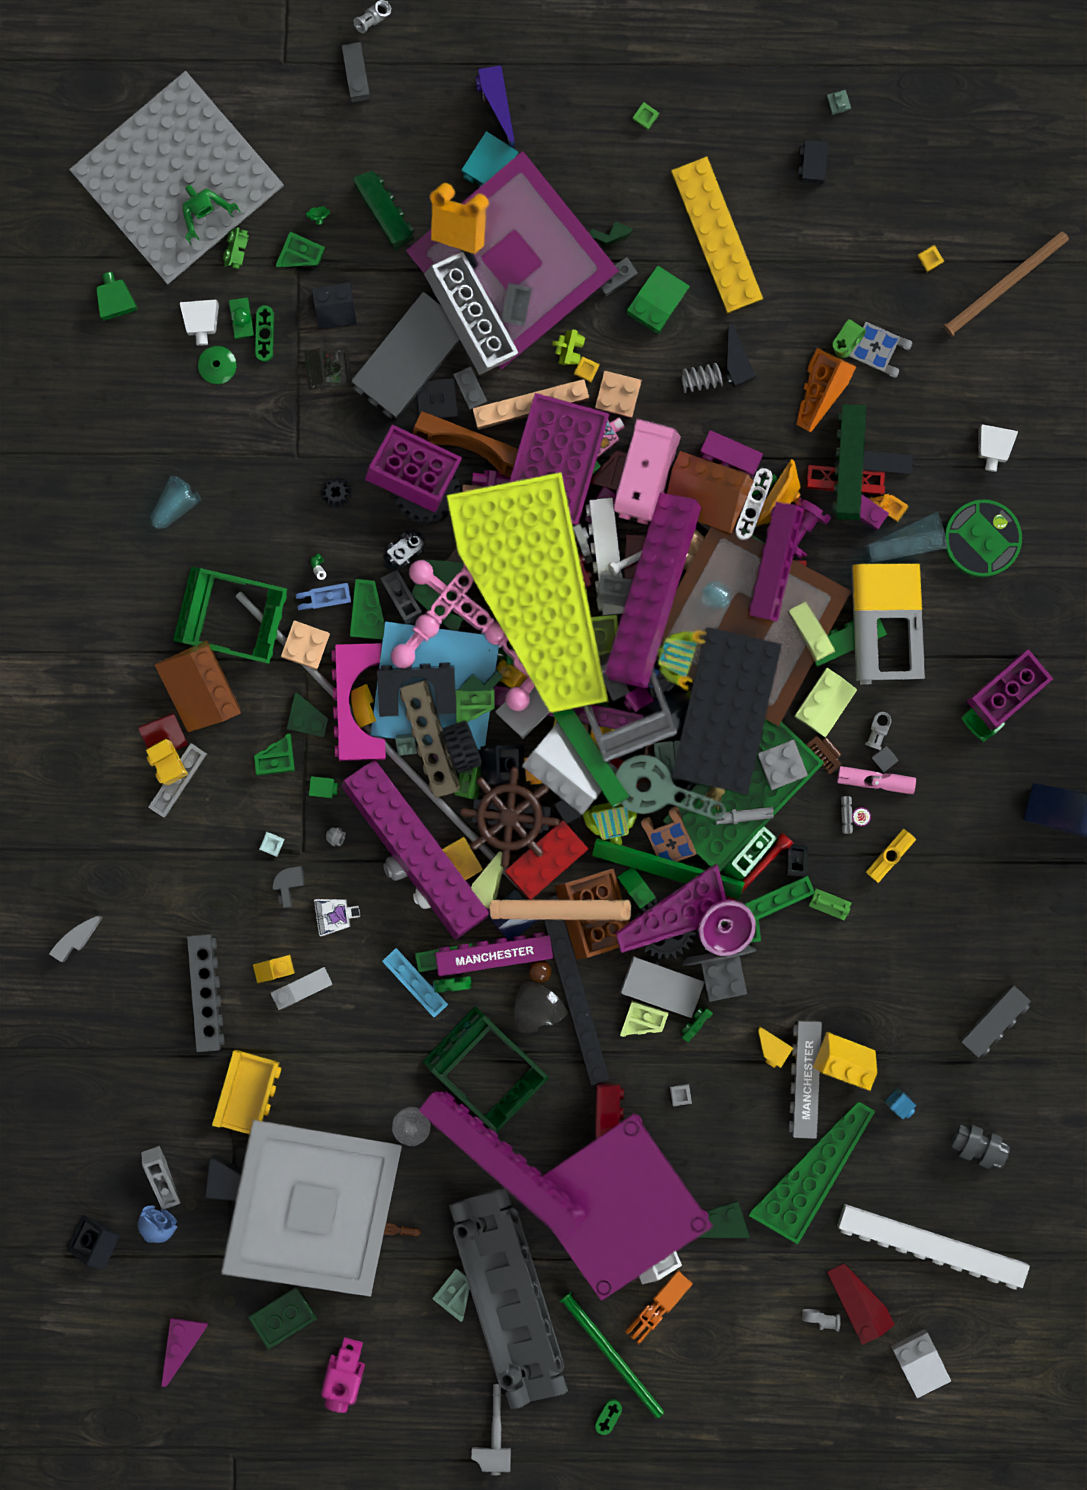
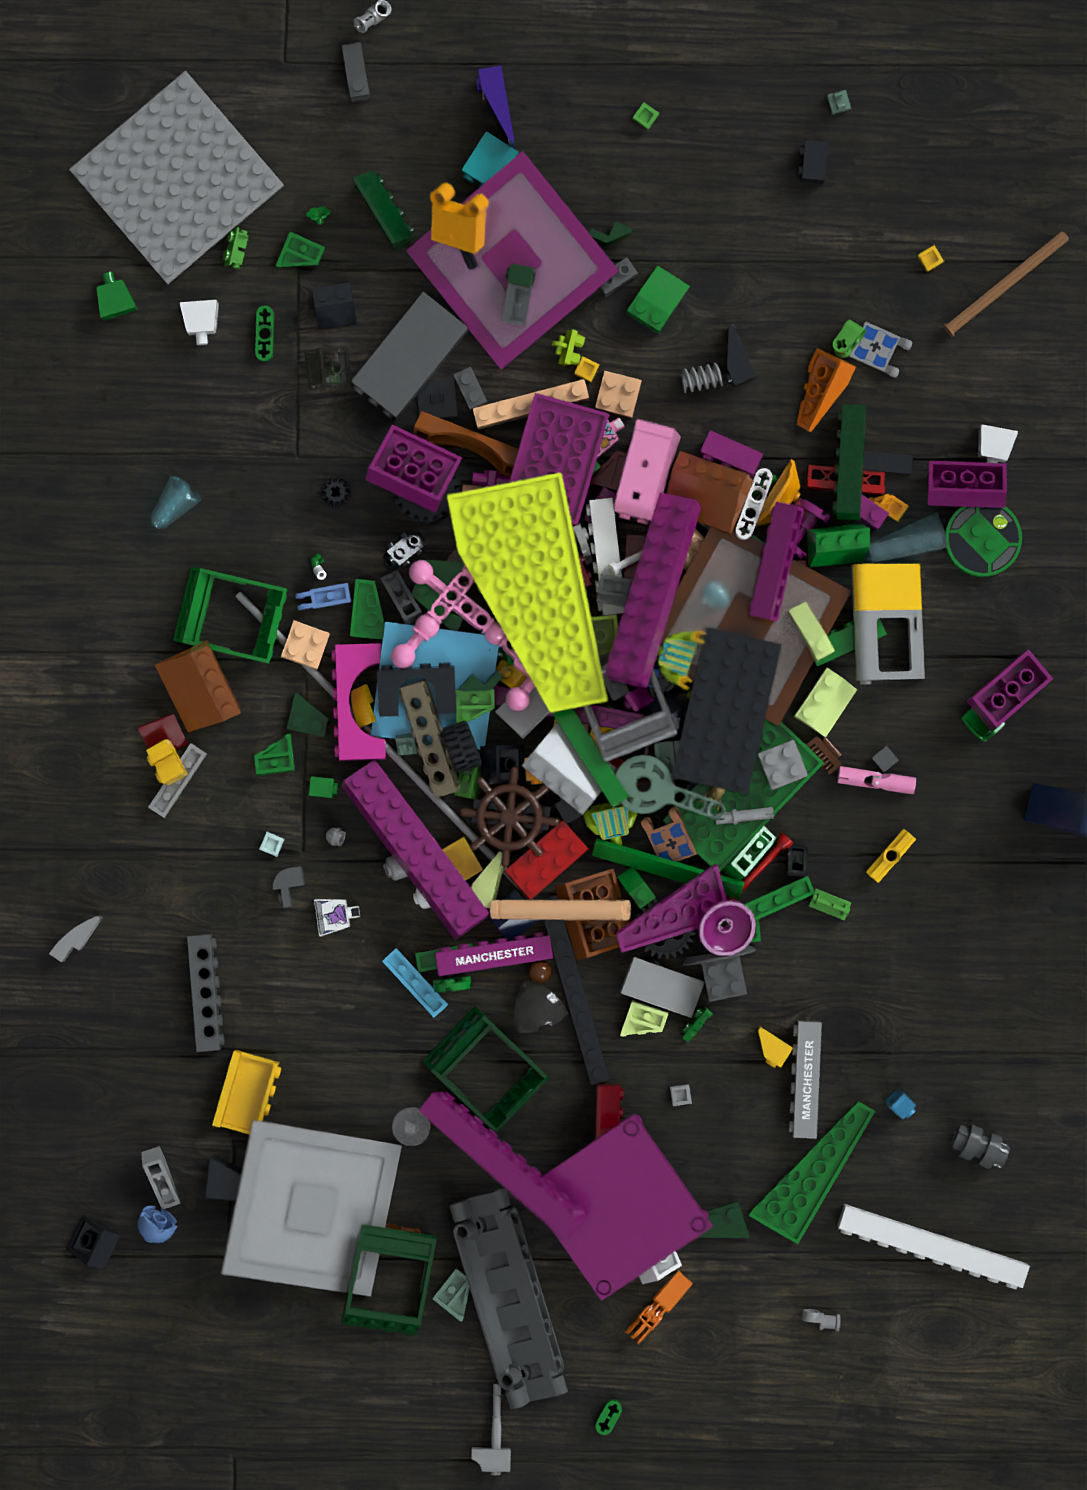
(181, 1340): magenta wing -> none
(201, 206): green piece -> none
(219, 374): green dish -> none
(241, 318): green tile -> none
(273, 969): yellow slope -> none
(282, 1317): dark green tile -> none
(301, 988): light grey slope -> none
(343, 1370): dark pink piece -> none
(393, 1243): none -> dark green window
(471, 313): light grey brick -> none
(521, 275): none -> dark green brick
(612, 1355): green axle -> none
(717, 235): yellow plate -> none
(837, 545): none -> green slope
(847, 828): light grey axle -> none
(847, 1061): yellow slope -> none
(861, 816): tile -> none
(864, 1309): dark red wedge -> none
(880, 730): light grey connector -> none
(921, 1363): slope -> none
(967, 484): none -> magenta brick
(995, 1021): dark grey brick -> none

